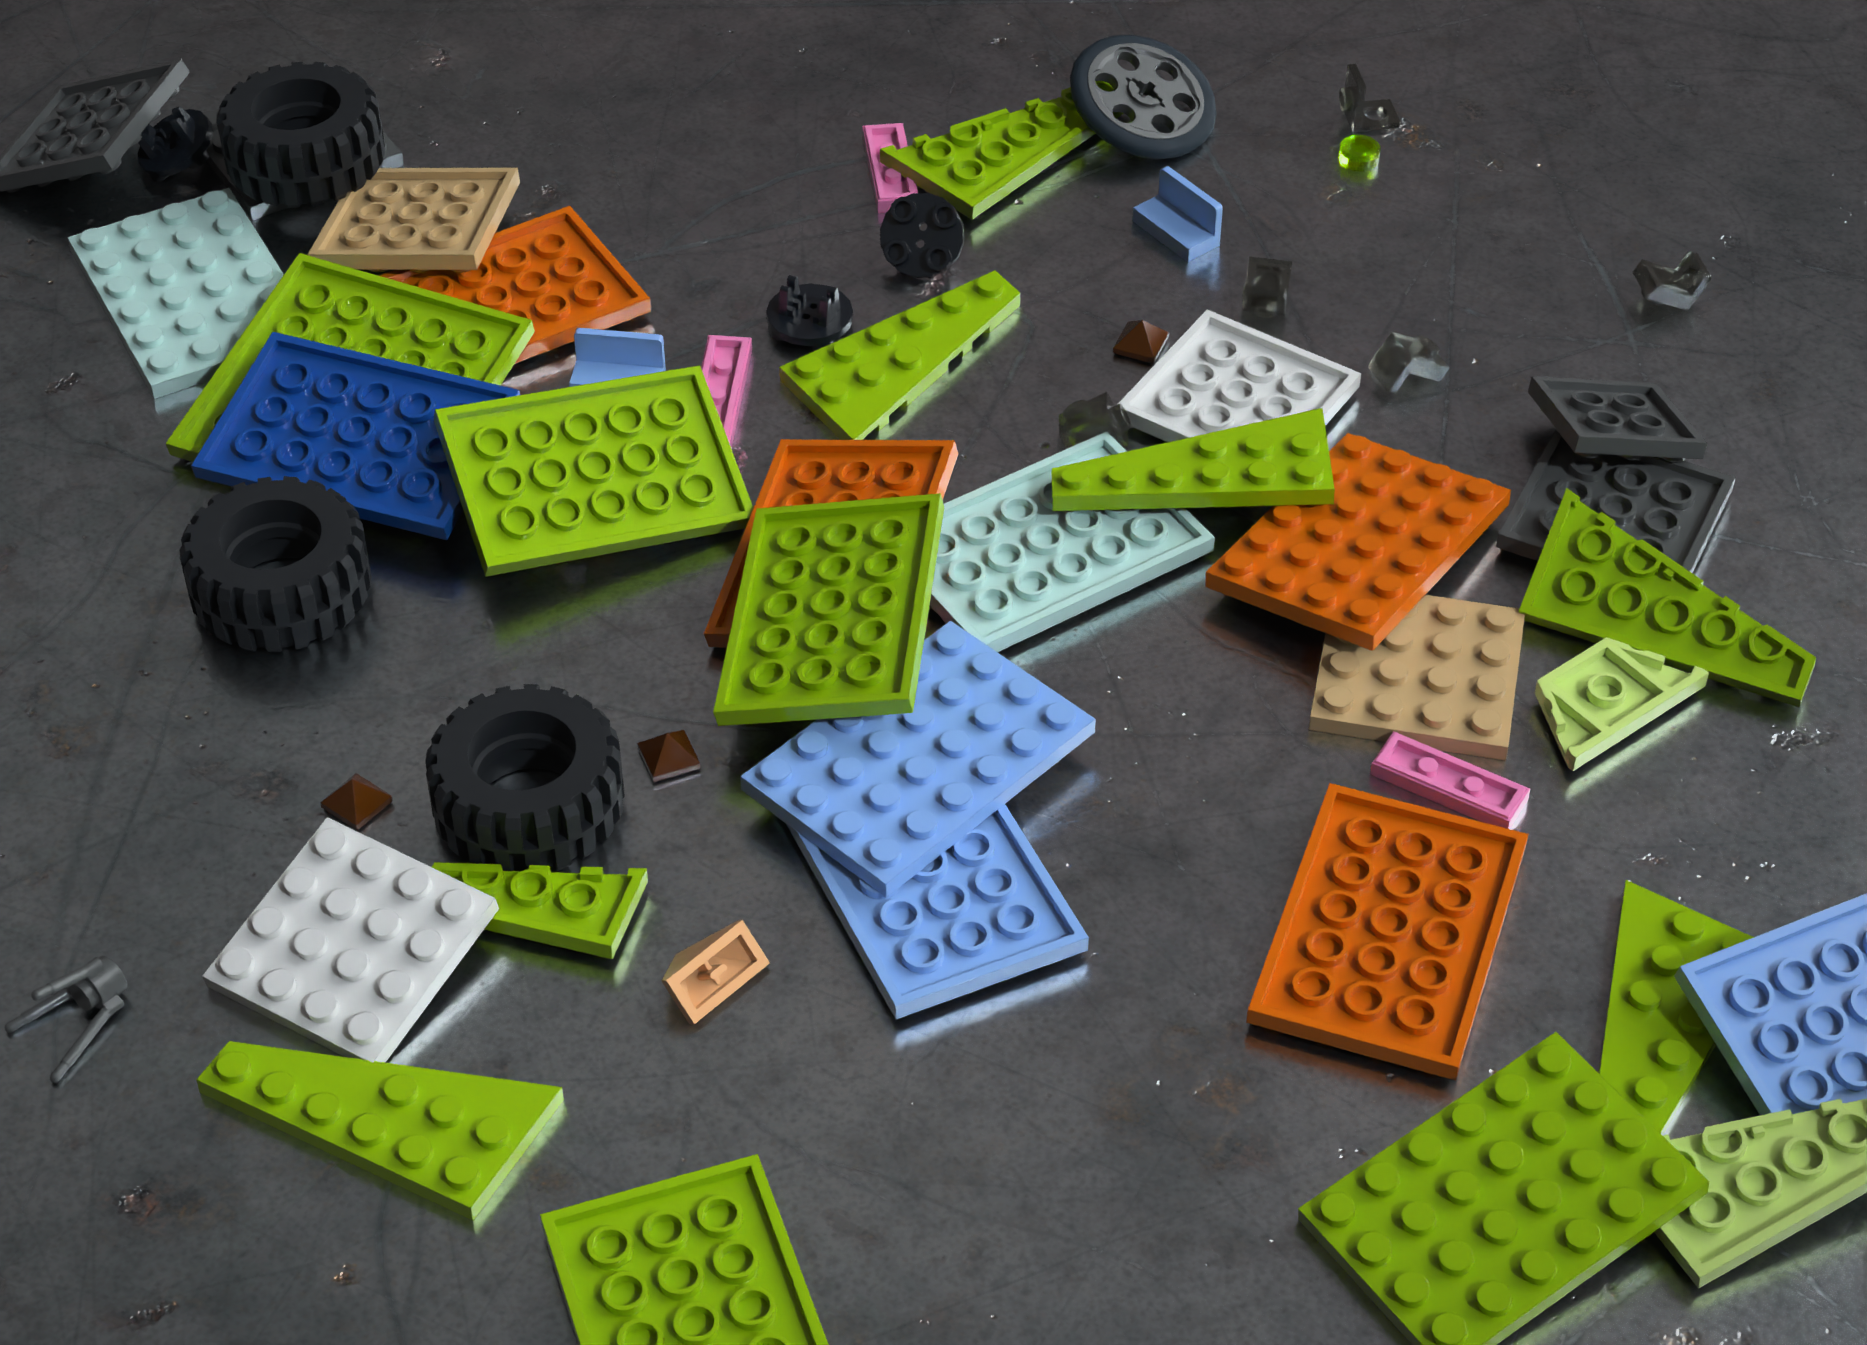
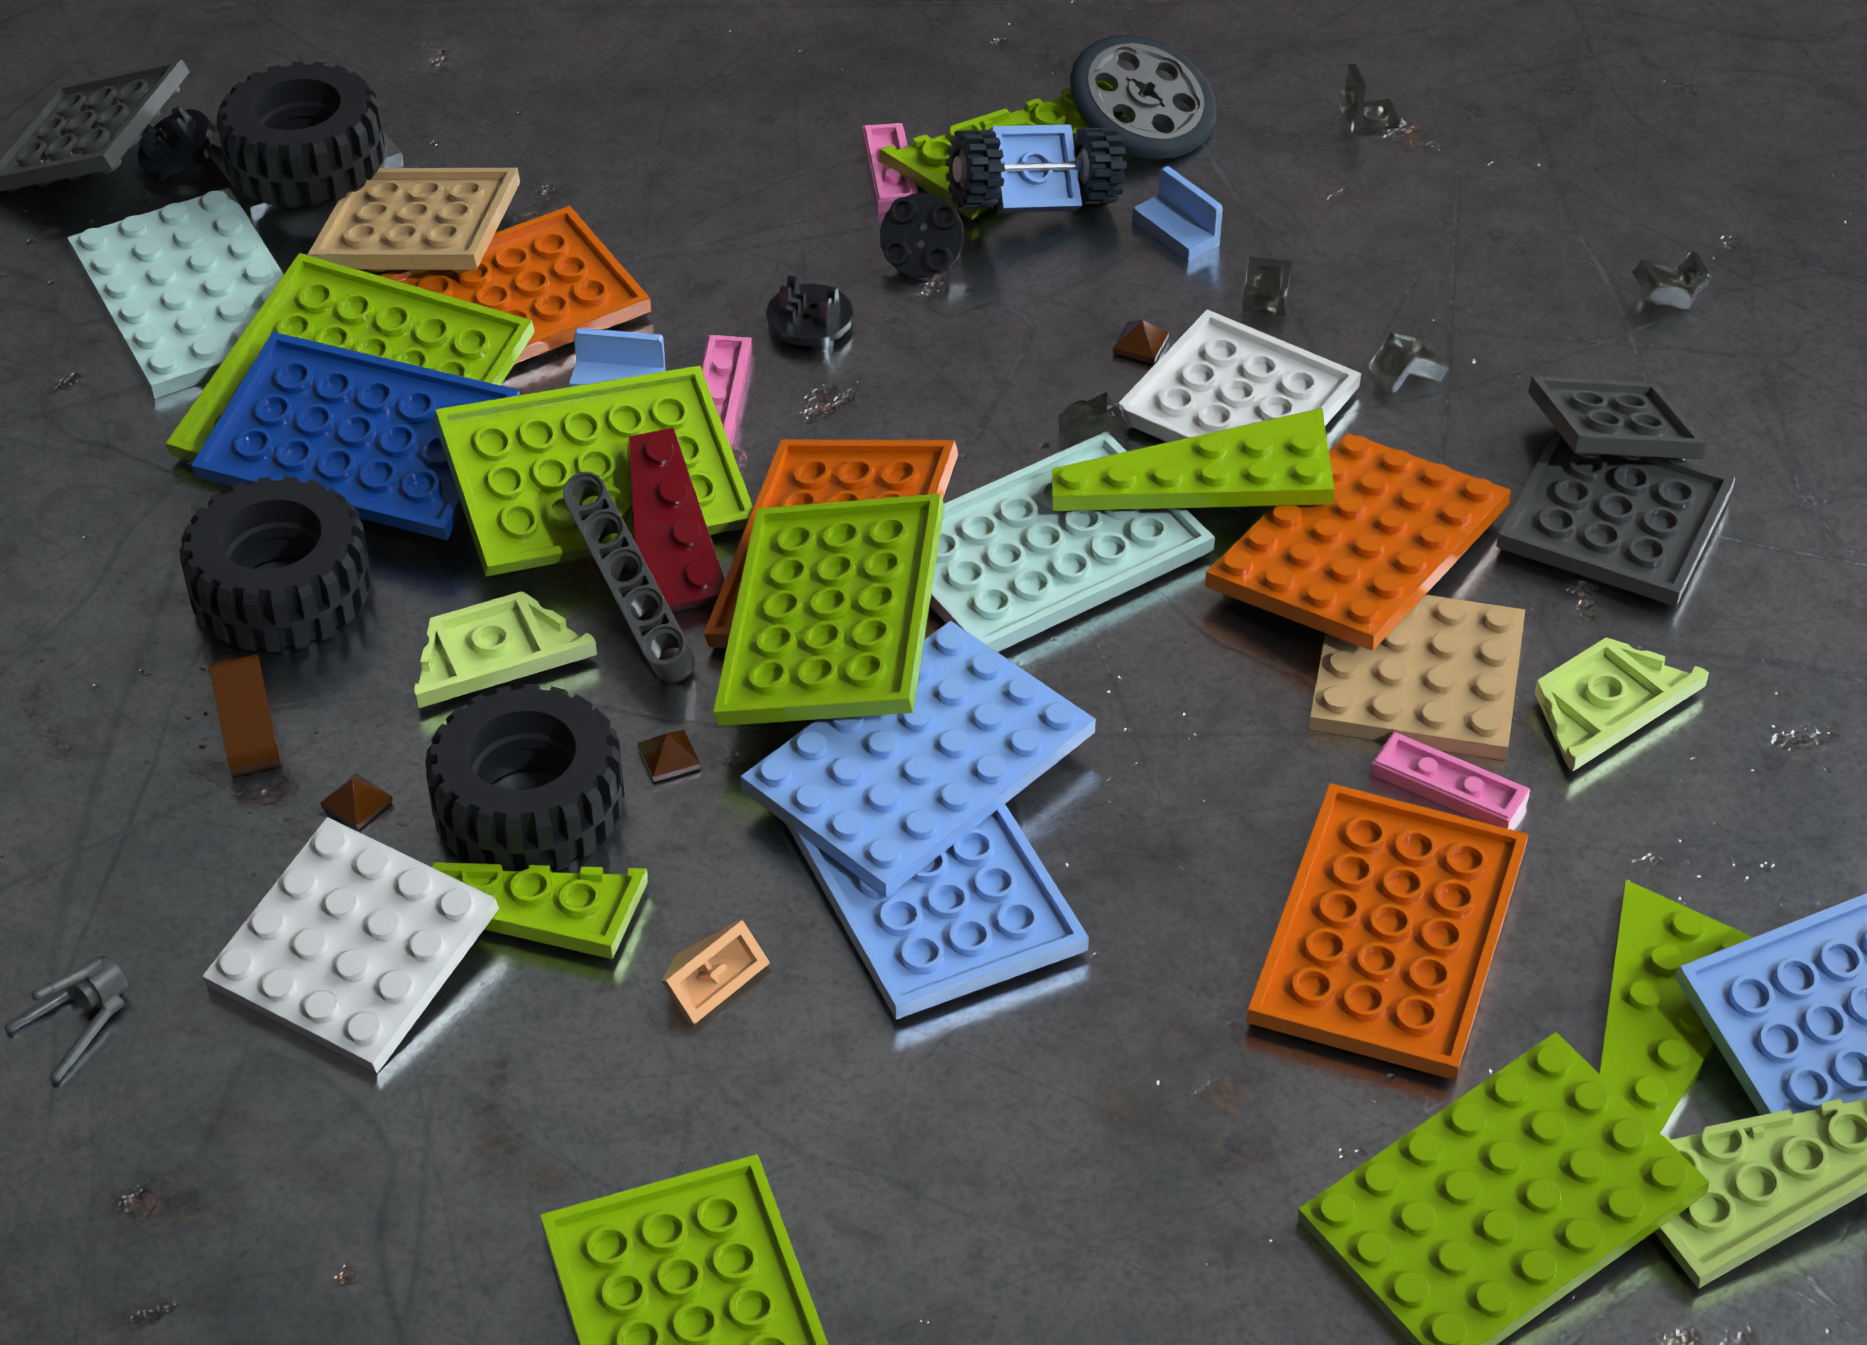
(244, 715): none -> reddish brown beam
(411, 1125): lime wing -> none
(493, 646): none -> yellowish green wing
(639, 593): none -> dark grey beam
(670, 523): none -> dark red wing
(891, 363): lime wing -> none
(1035, 167): none -> plate
(1359, 153): clear neon green tile -> none
(1610, 585): lime wing -> none

